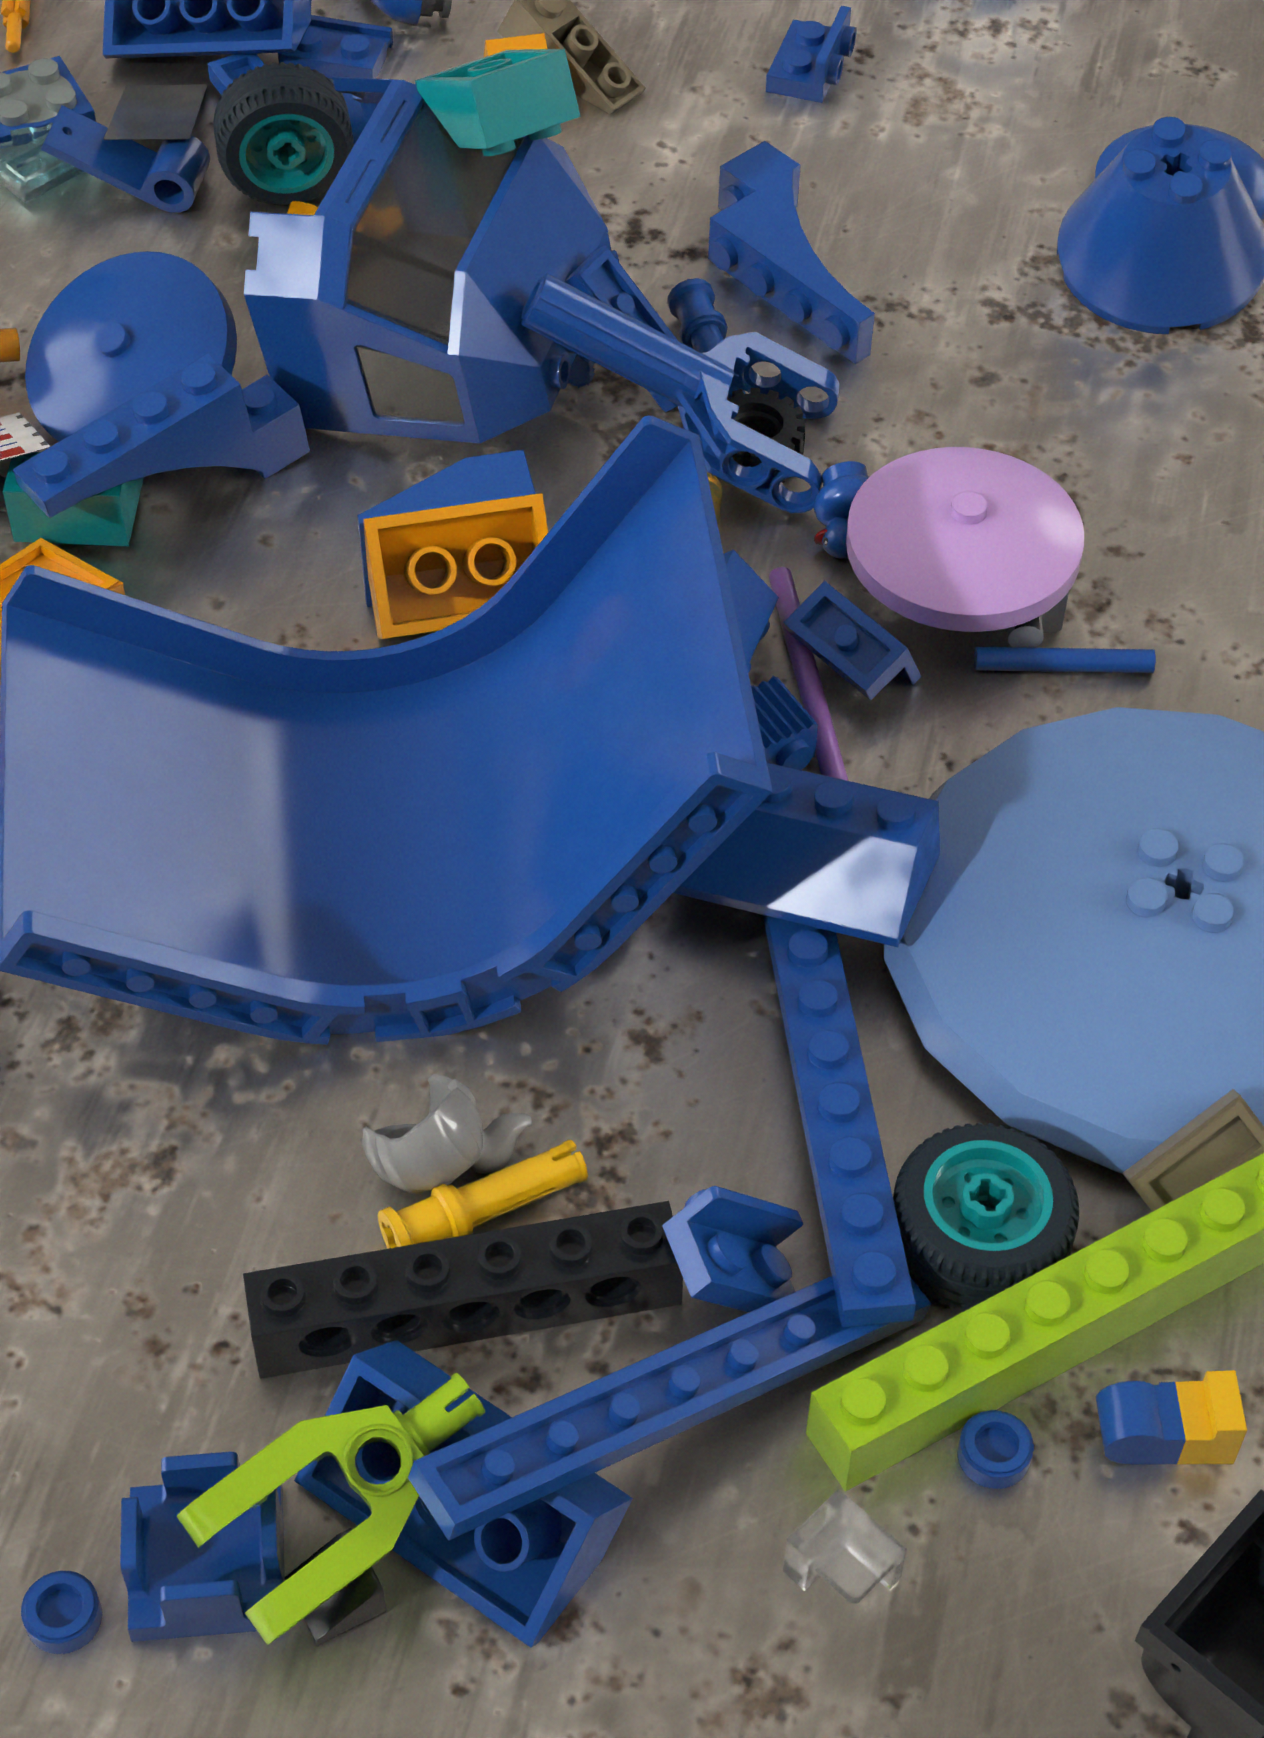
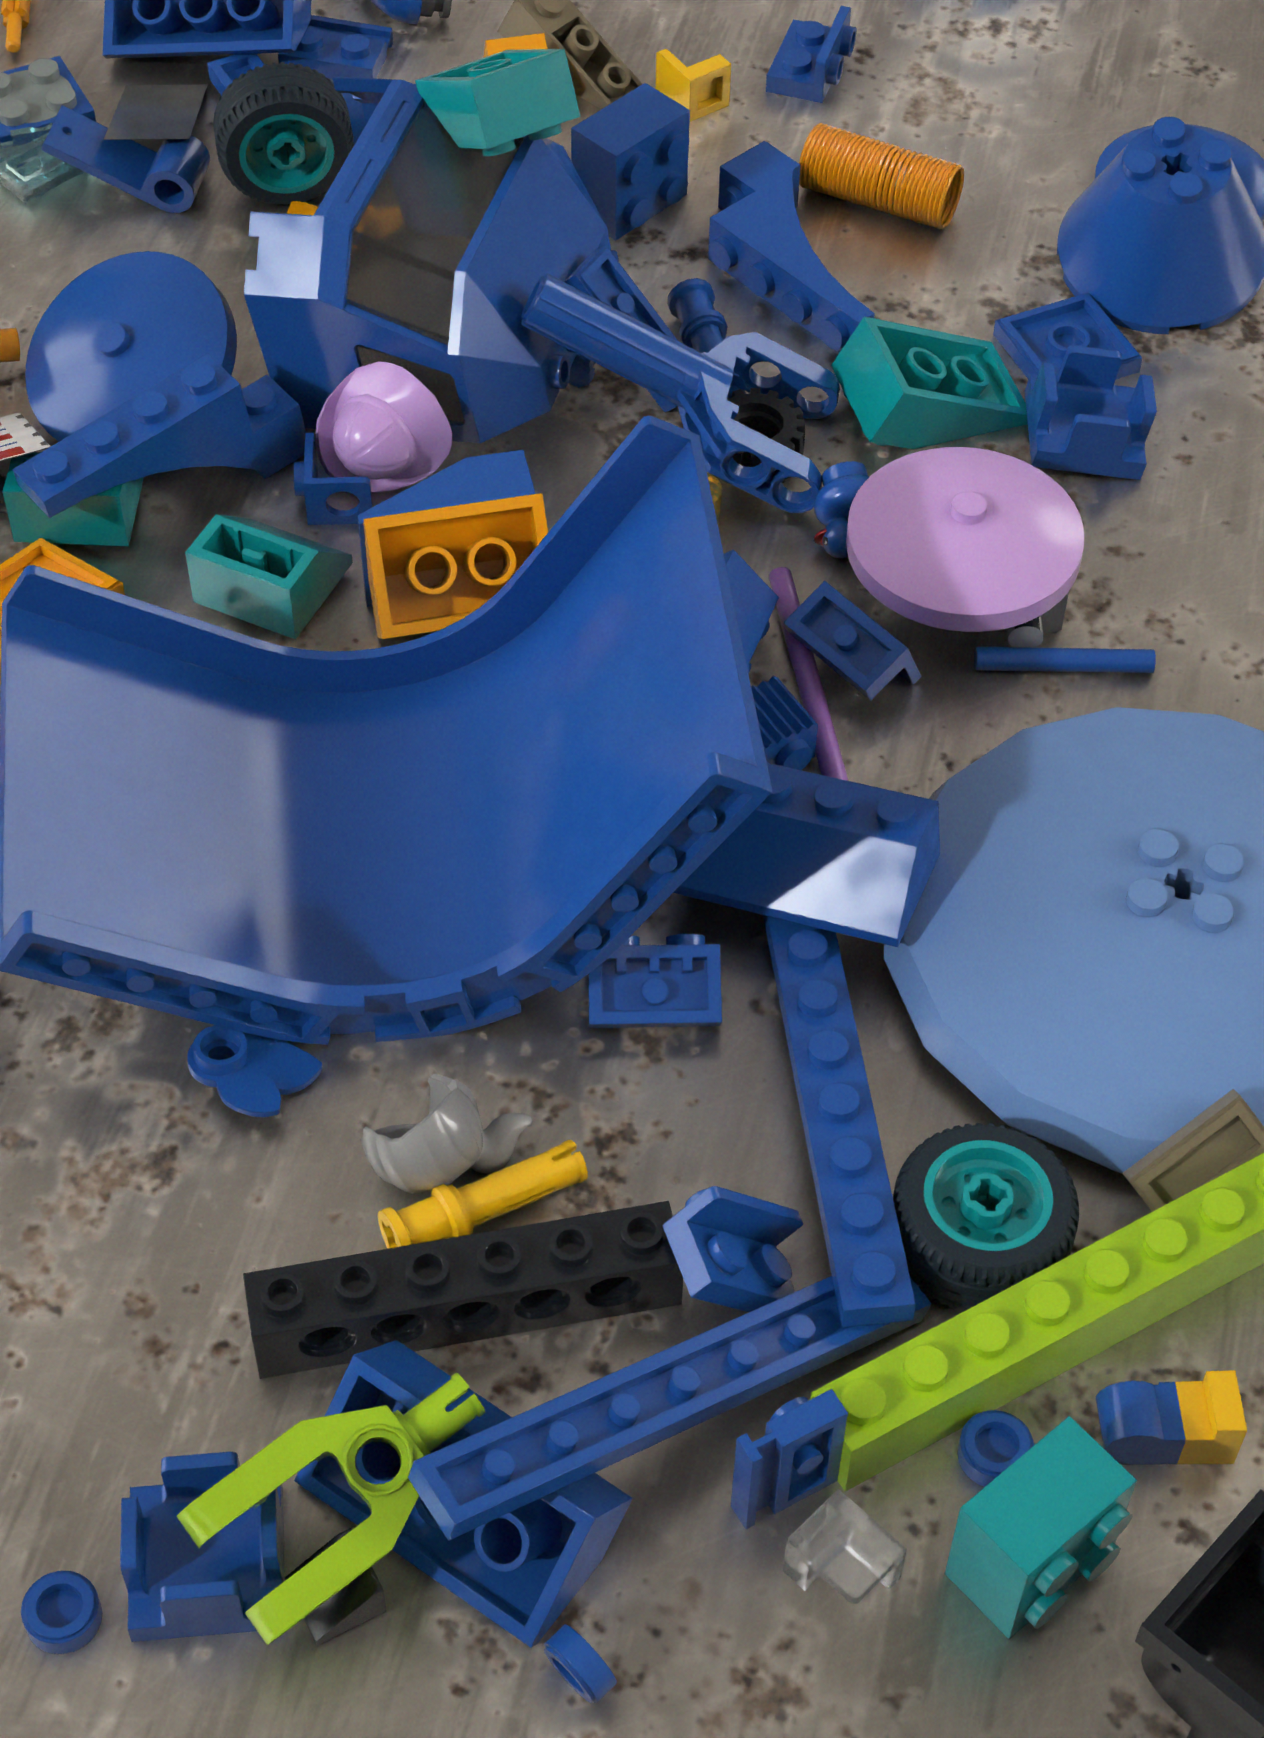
(250, 1069): none -> blue plate
(262, 573): none -> teal slope
(319, 489): none -> blue bracket
(382, 428): none -> lavender hat
(579, 1664): none -> blue tile
(633, 157): none -> blue brick
(658, 985): none -> blue bracket
(699, 87): none -> yellow panel
(792, 1459): none -> blue plate
(866, 174): none -> light orange piece
(925, 385): none -> teal slope
(1041, 1529): none -> teal brick
(1050, 329): none -> blue tile
(1086, 420): none -> blue panel

